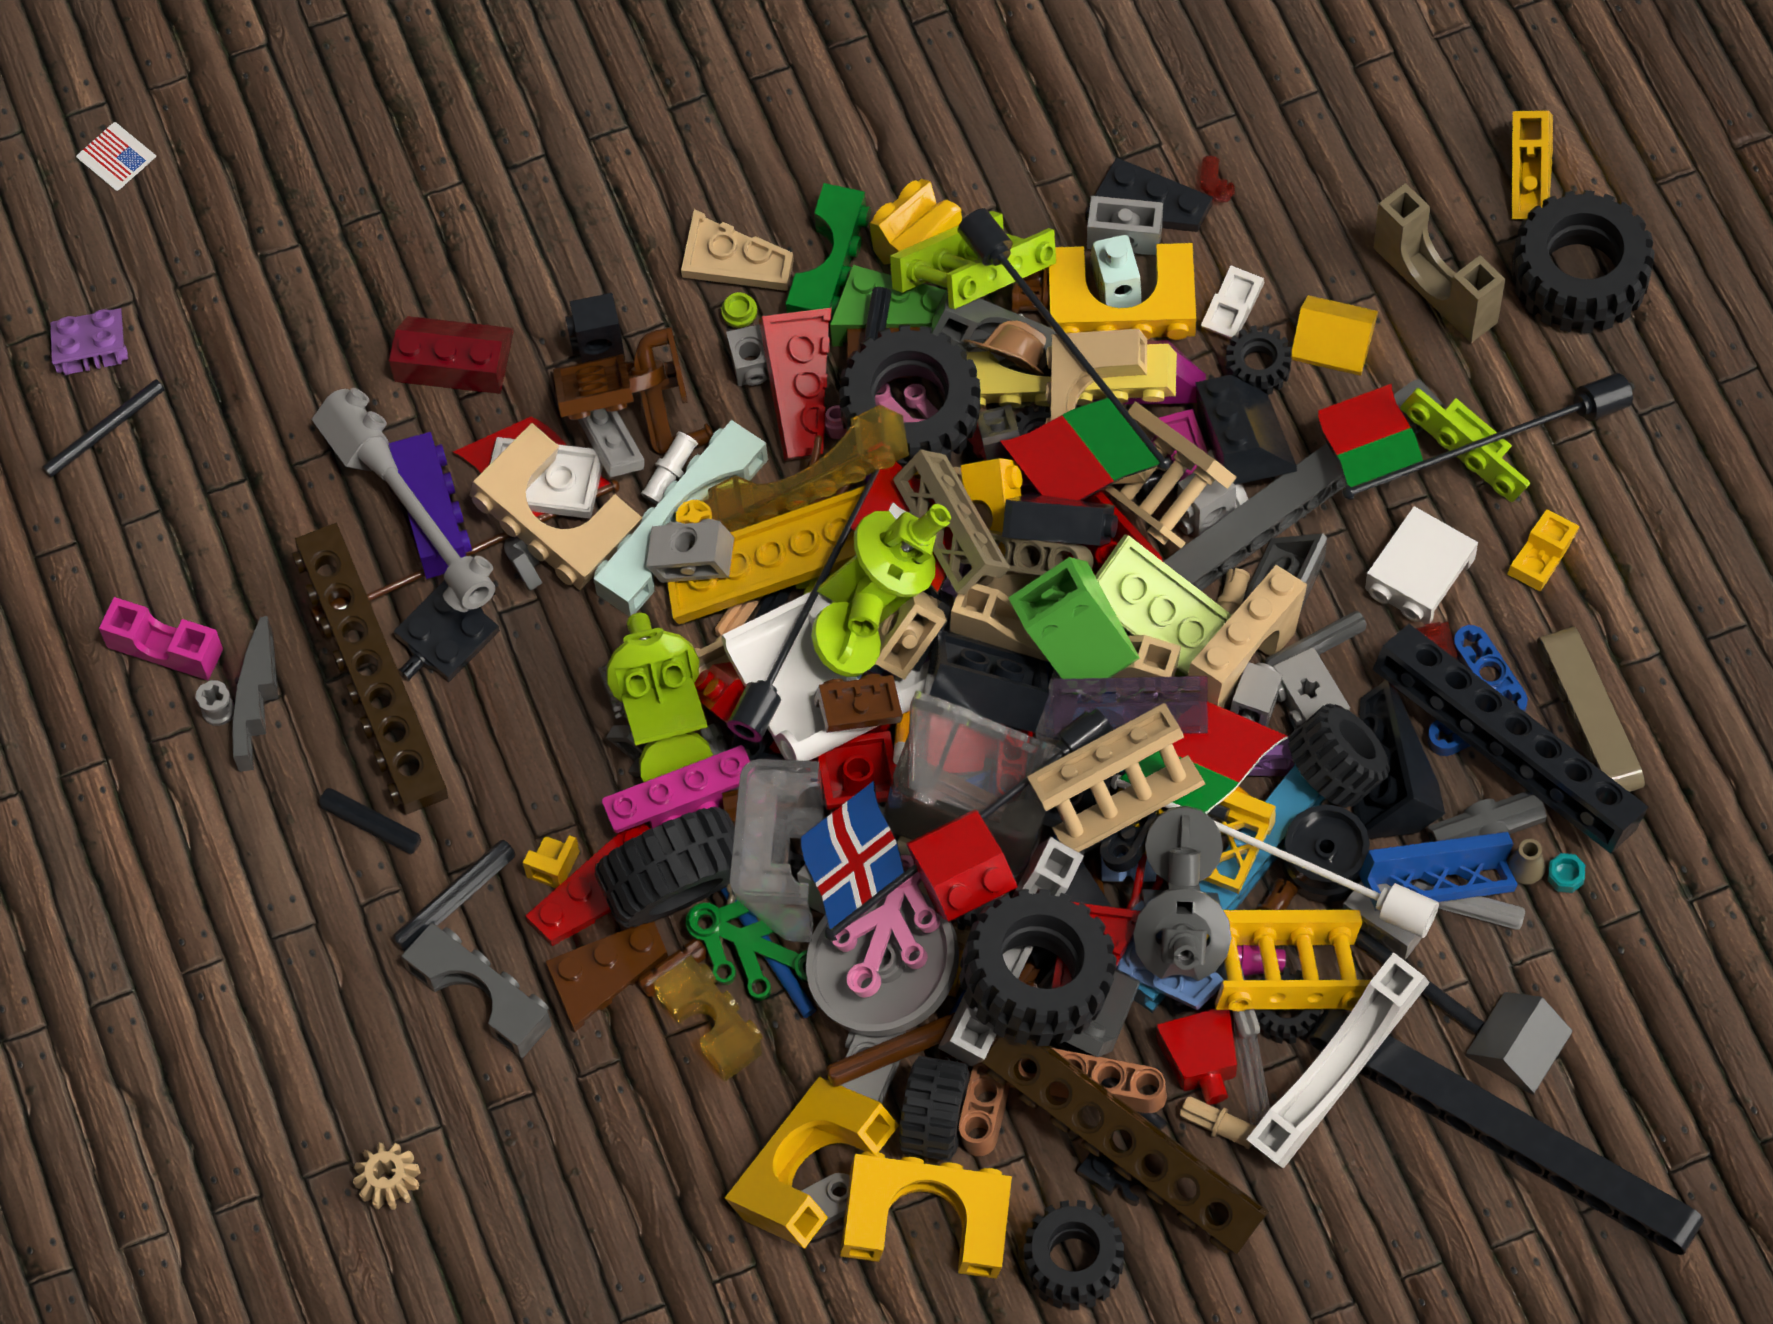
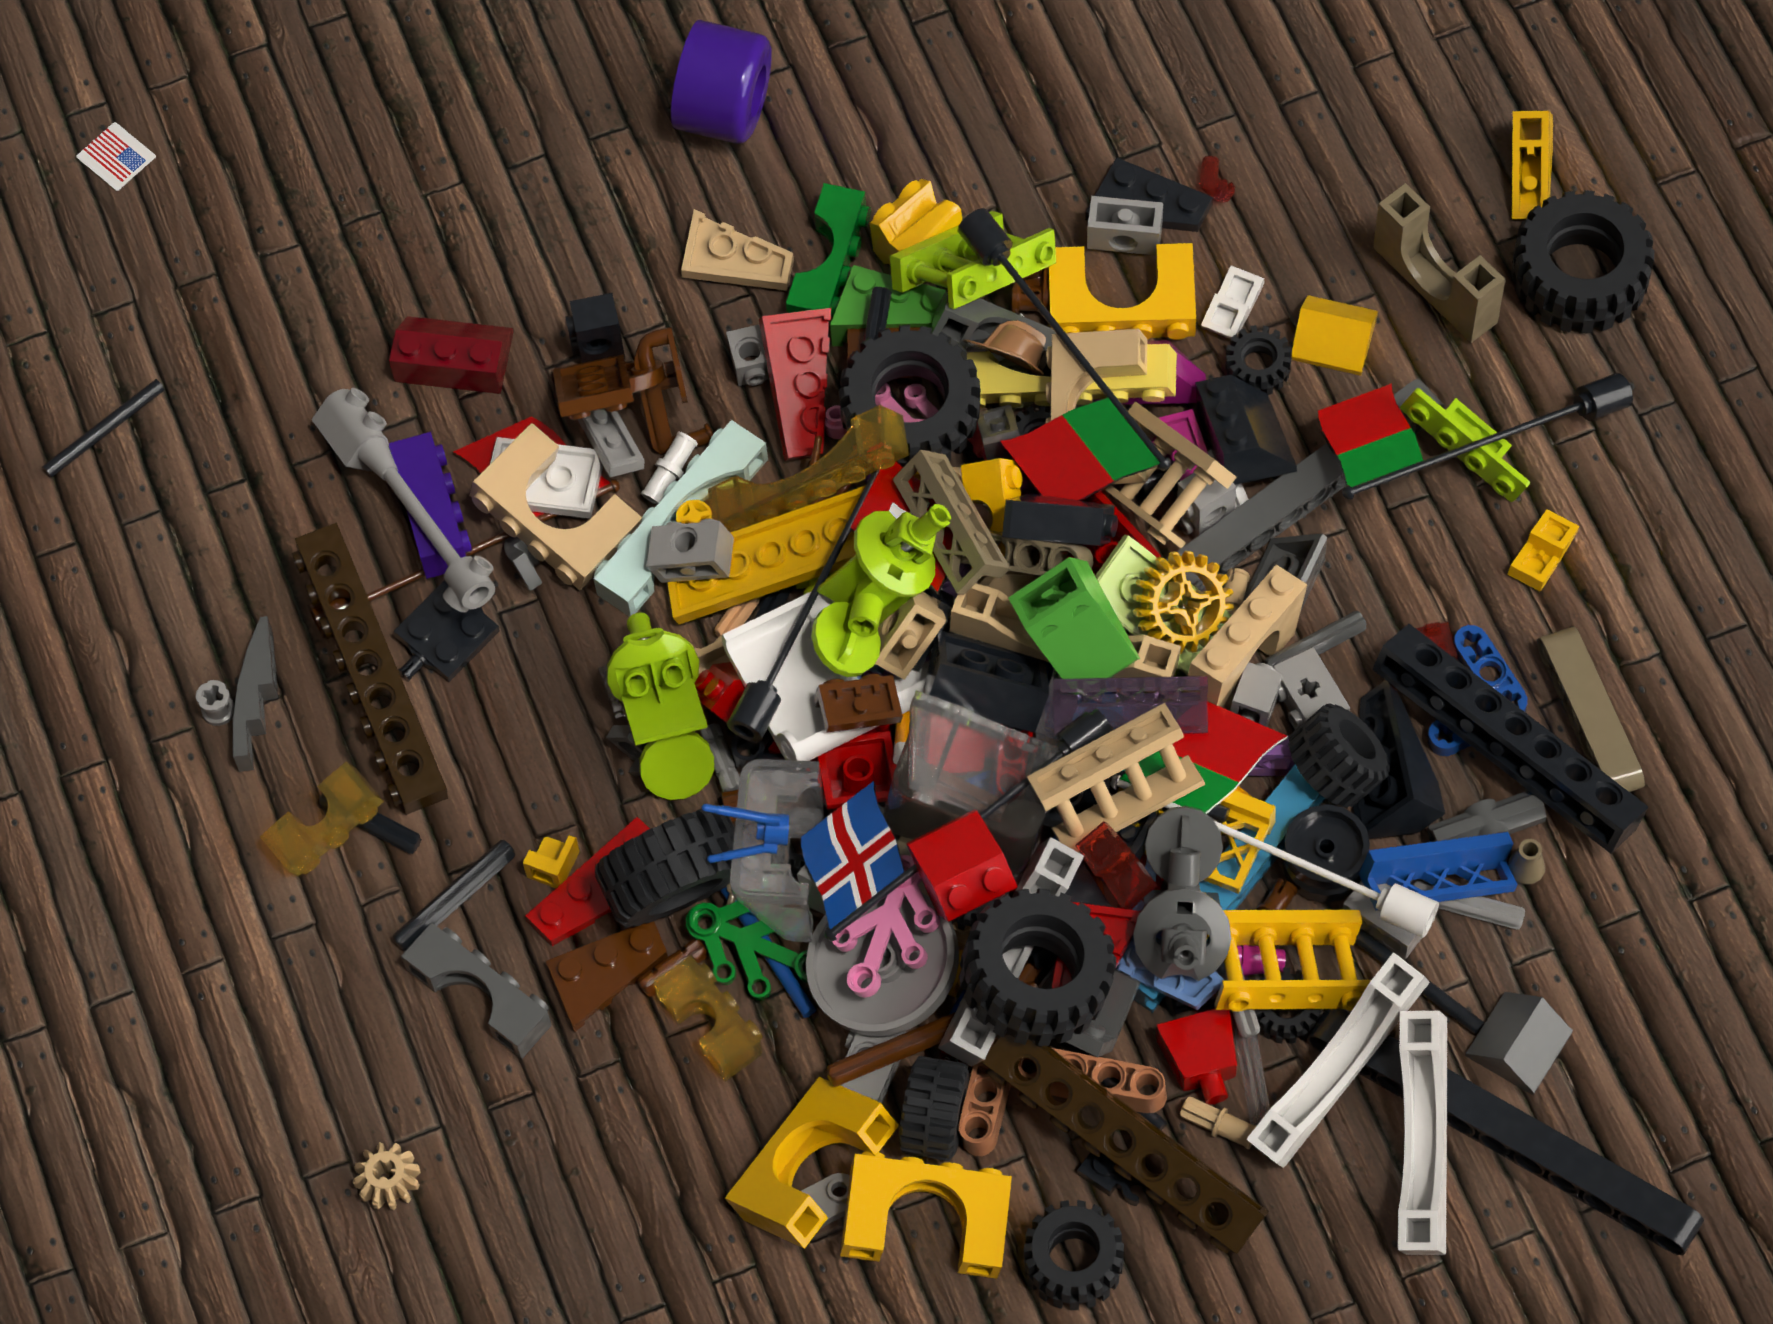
(88, 337): medium lavender hinge -> none
(136, 632): dark pink arch -> none
(349, 803): none -> clear yellow arch
(677, 792): dark pink bracket -> none
(721, 82): none -> dark purple piece
(739, 310): lime plate -> none
(770, 828): none -> blue plant
(1115, 266): light aqua torso -> none
(1116, 865): none -> clear red slope
(1174, 573): none -> yellow gear
(1420, 565): white panel -> none
(1425, 1140): none -> white arch
(1566, 873): teal tile -> none

